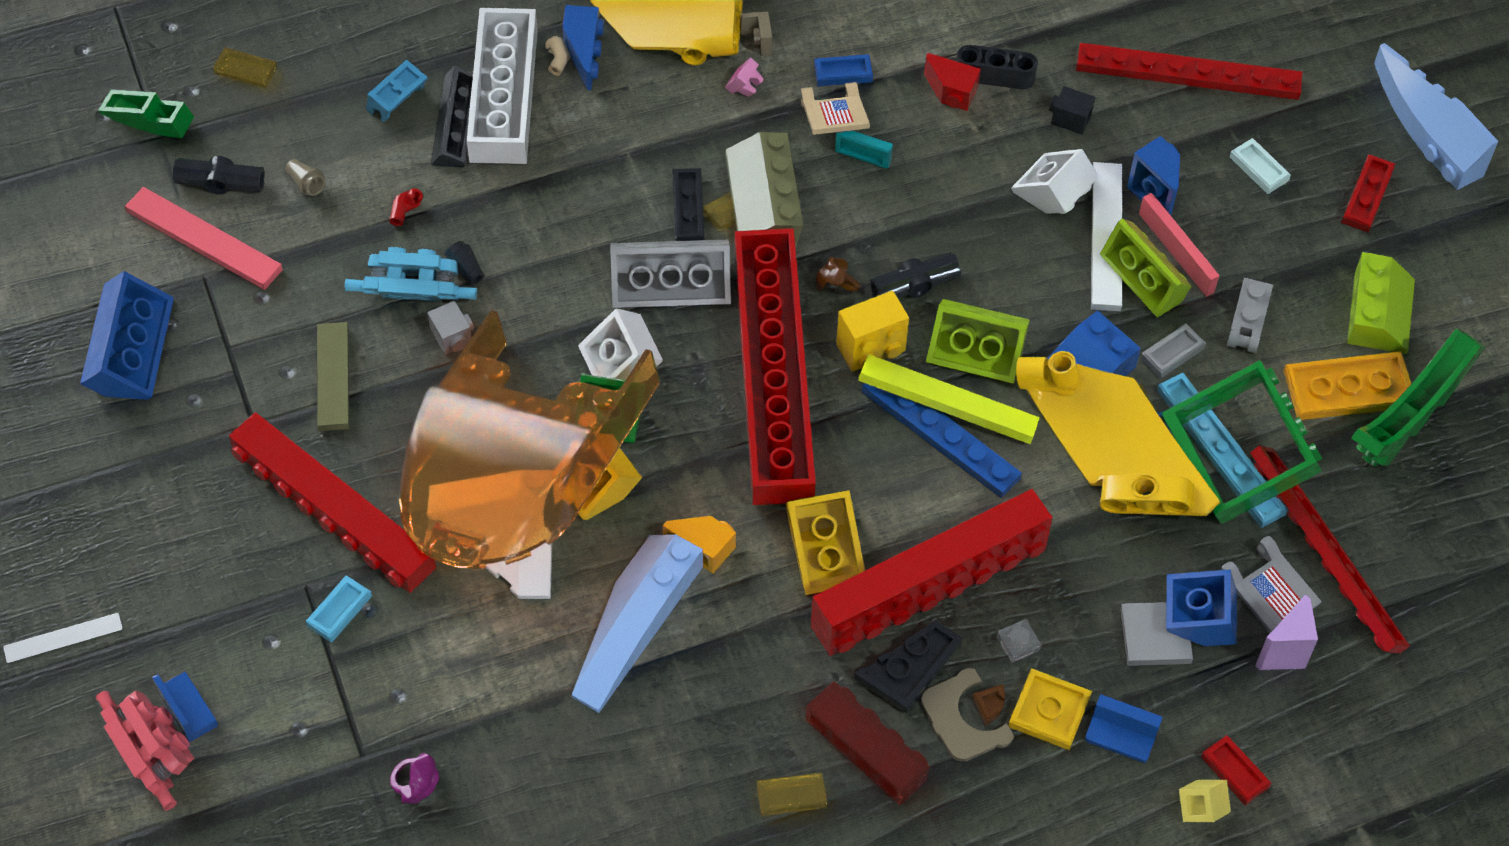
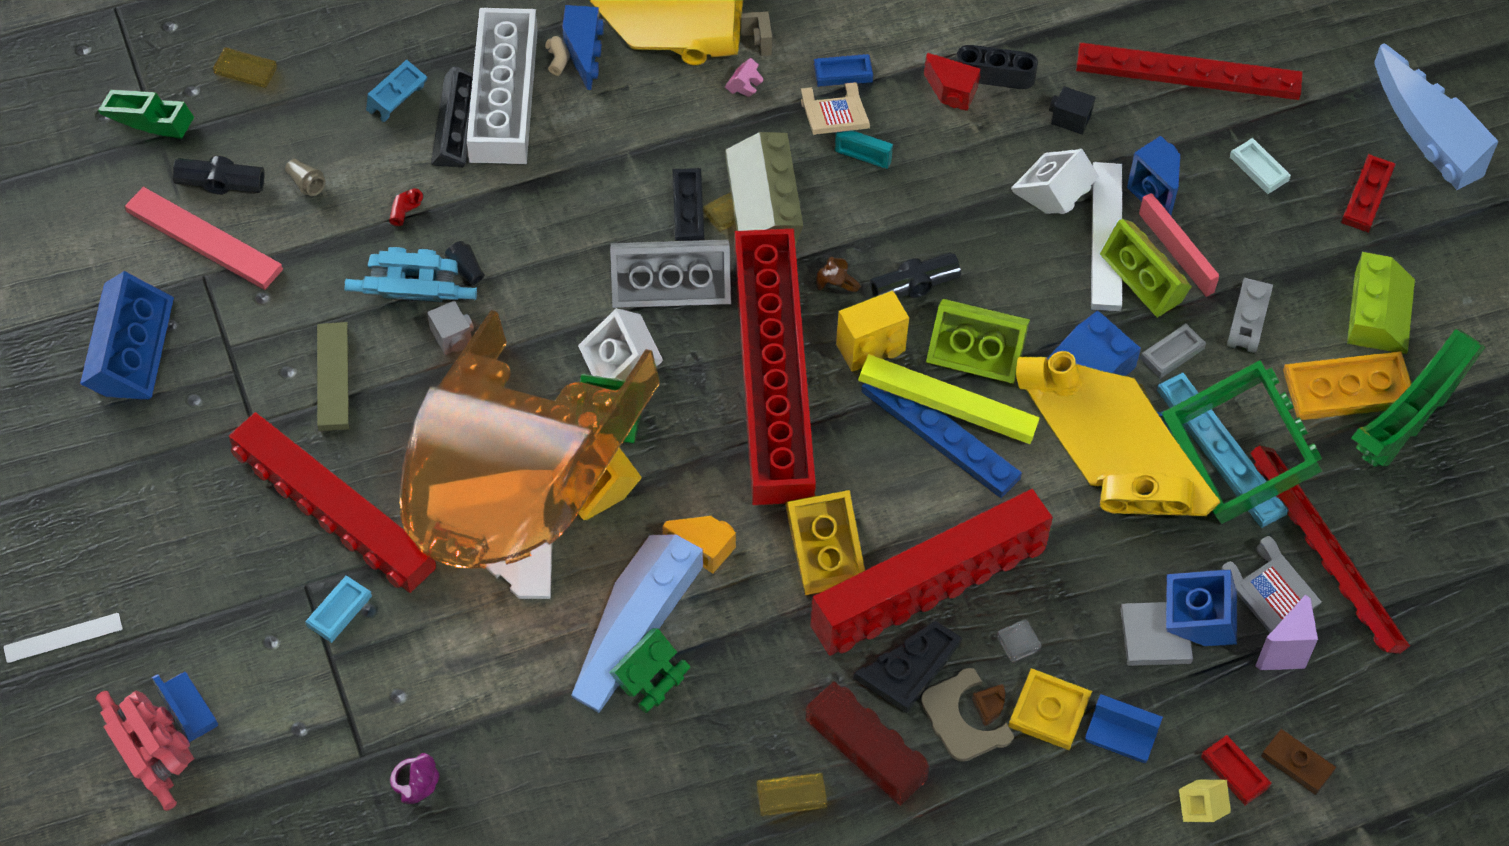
(643, 663): none -> green plate
(1298, 761): none -> reddish brown plate

